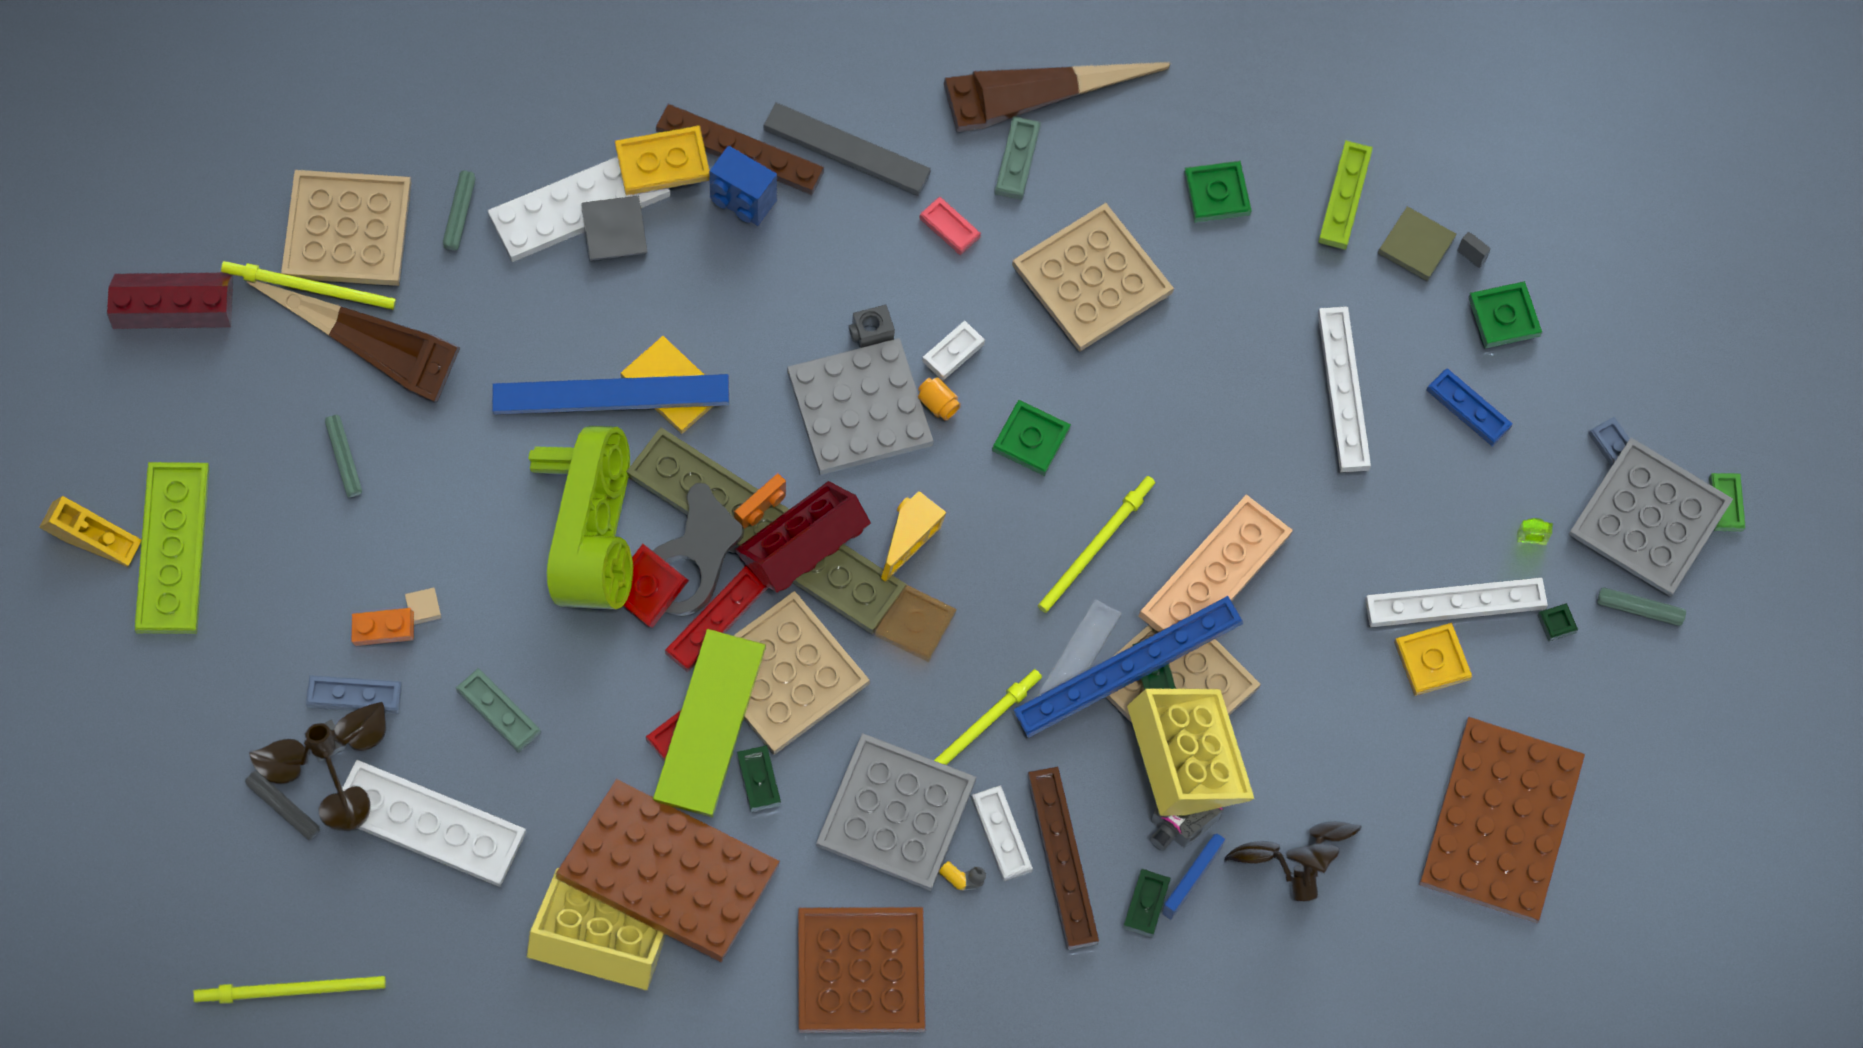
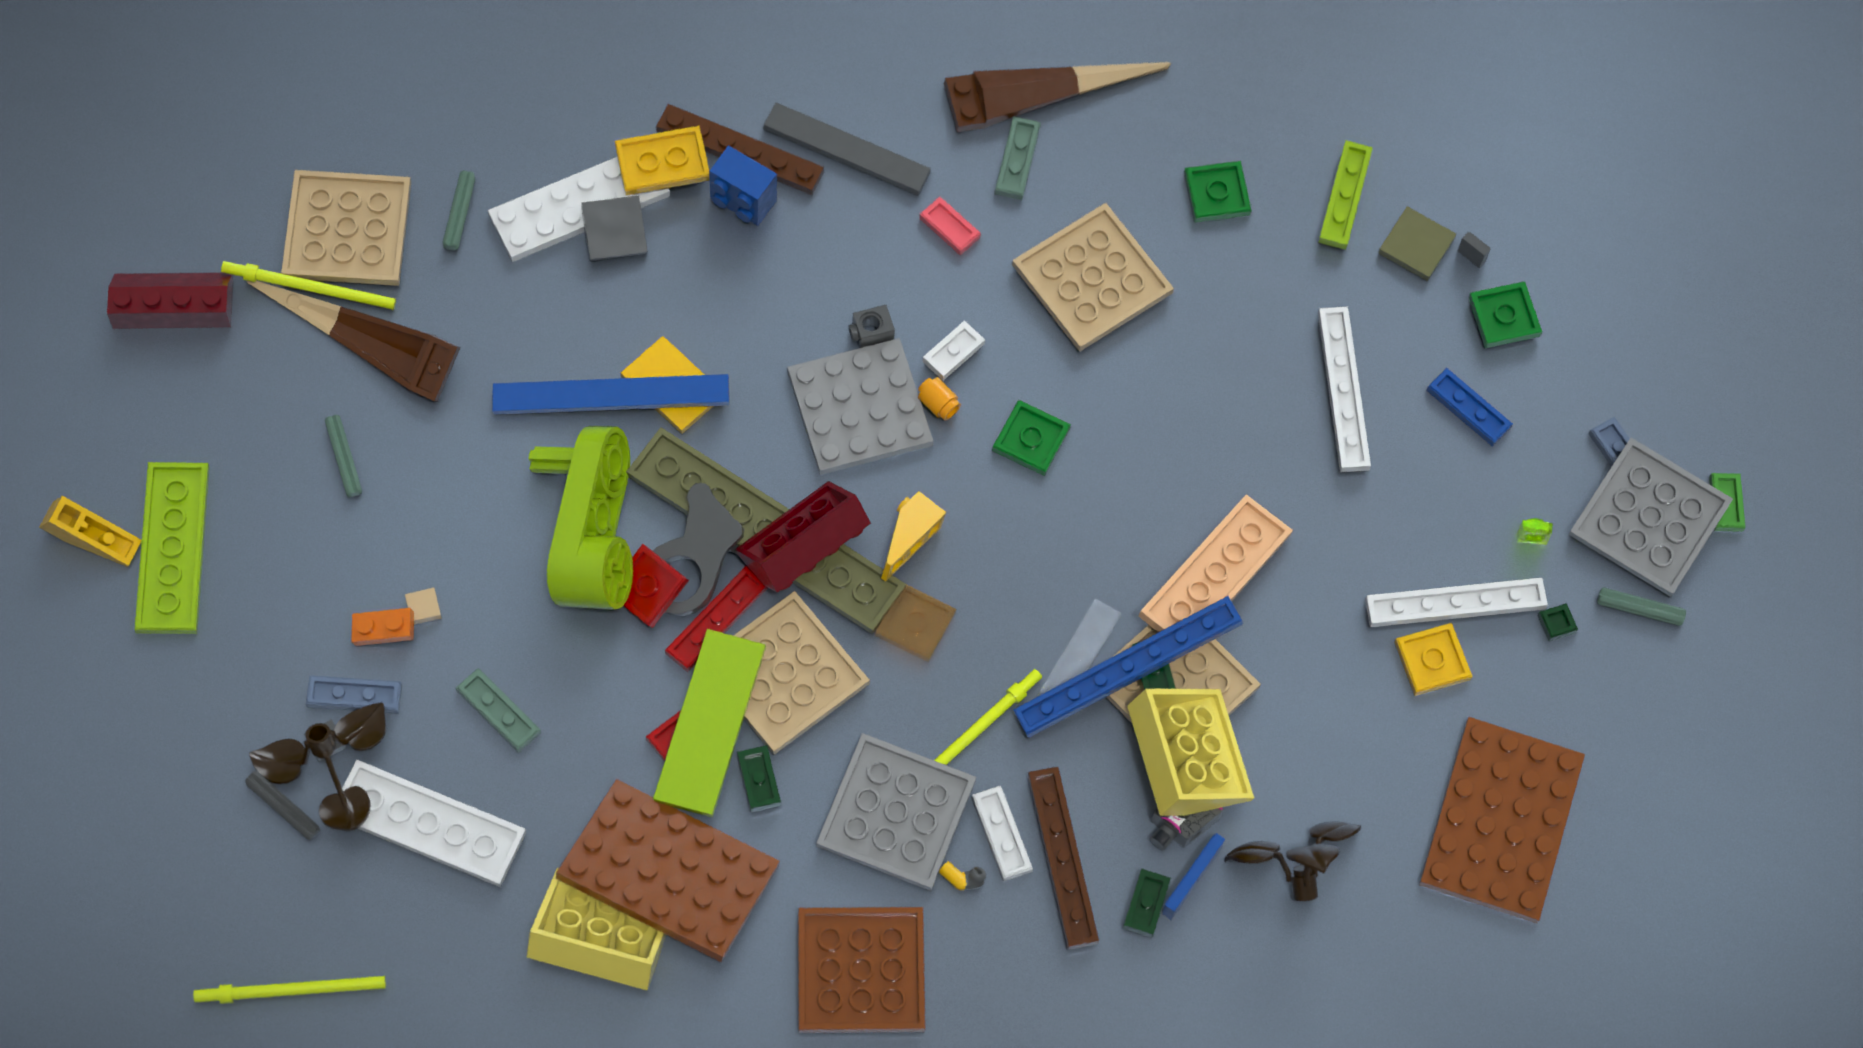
(753, 509): orange plate -> none
(1131, 502): neon yellow bar -> none

